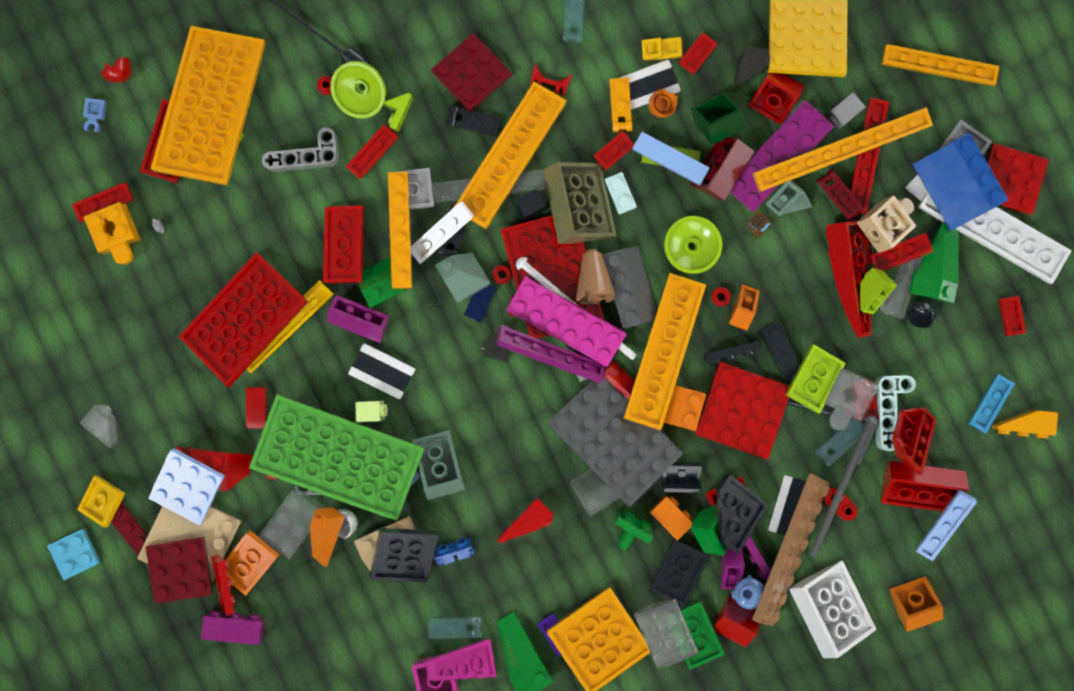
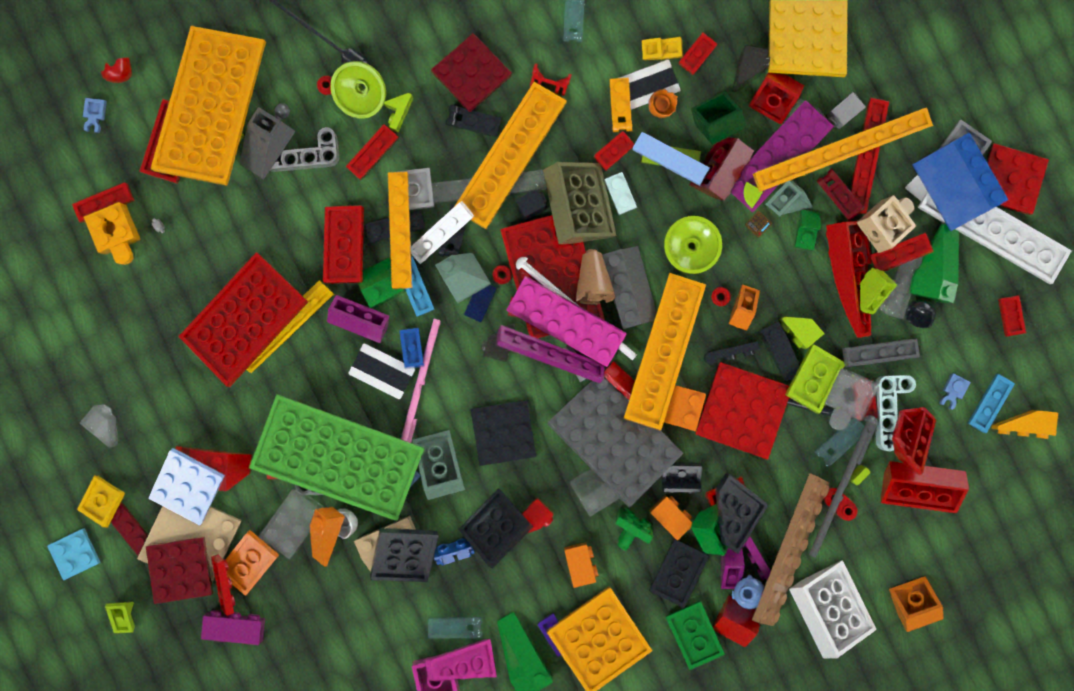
(120, 616): none -> lime slope
(256, 407): red slope -> none
(265, 140): none -> dark grey slope
(371, 411): yellowish green brick -> none
(380, 229): none -> black plate
(410, 422): none -> bright pink bar
(411, 348): none -> blue plate
(418, 293): none -> dark azure plate
(495, 528): none -> black plate
(503, 433): none -> black plate
(580, 564): none -> orange brick
(665, 633): clear slope -> none
(751, 194): none -> lime tile
(786, 504): sticker -> none
(803, 330): none -> lime slope
(807, 230): none -> green slope
(859, 474): none -> lime tile
(881, 352): none -> dark grey tile
(940, 65): light orange plate -> none
(946, 525): light blue tile -> none
(955, 389): none -> medium blue plate

